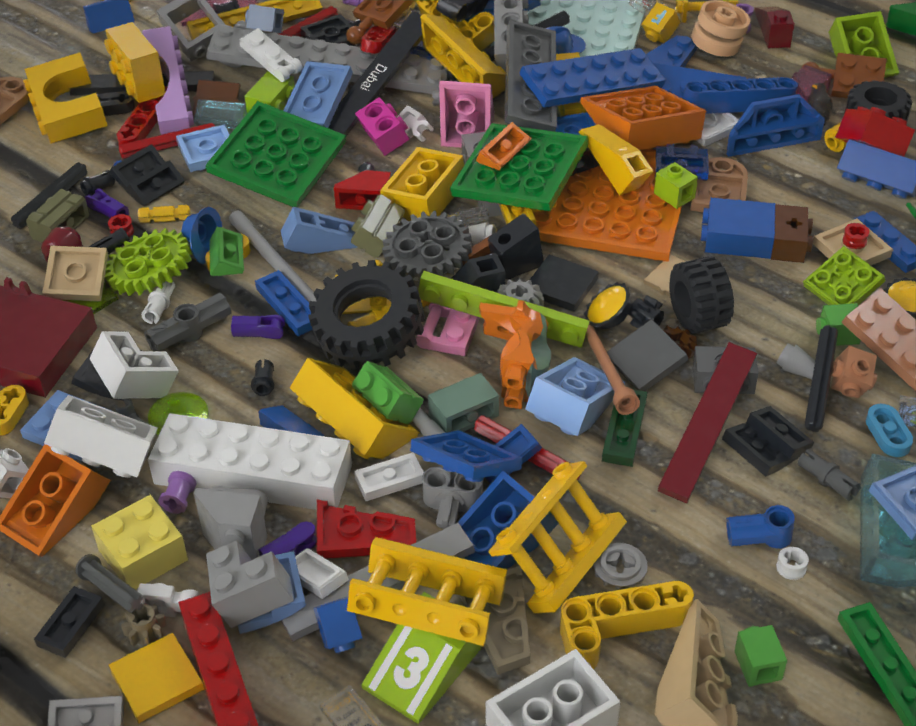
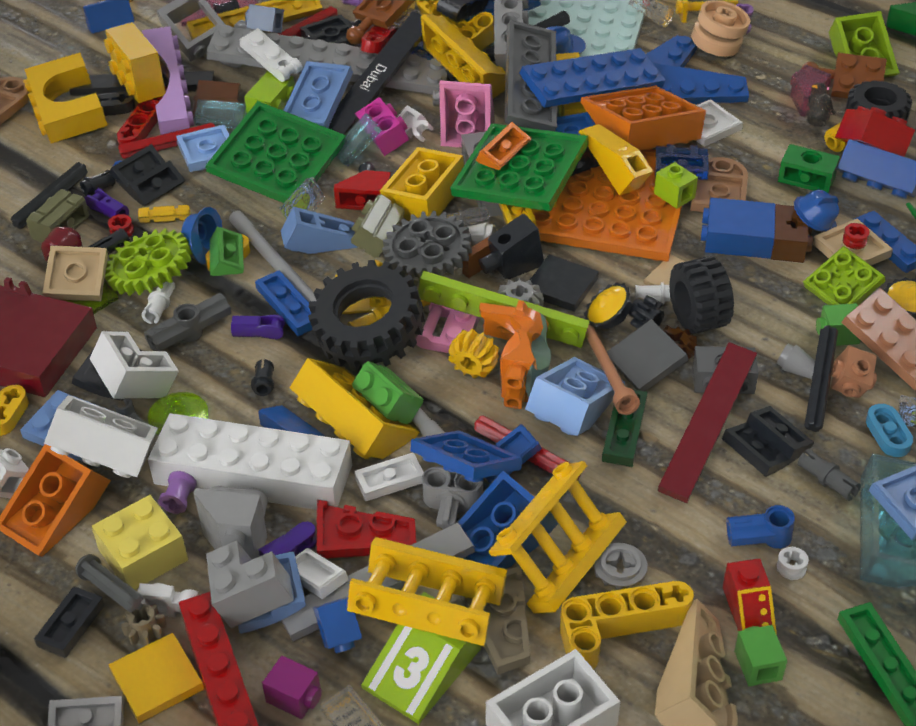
(292, 687): none -> magenta brick
(306, 196): none -> clear tile
(358, 139): none -> clear light blue tile
(463, 403): sand green brick -> none
(473, 353): none -> yellow gear
(482, 272): black slope -> none
(658, 292): none -> white pin
(660, 23): yellow brick -> none
(736, 94): blue beam -> none
(749, 594): none -> red slope
(775, 125): blue wedge -> none
(776, 26): dark red slope -> none
(808, 168): none -> green brick
(818, 210): none -> blue piece

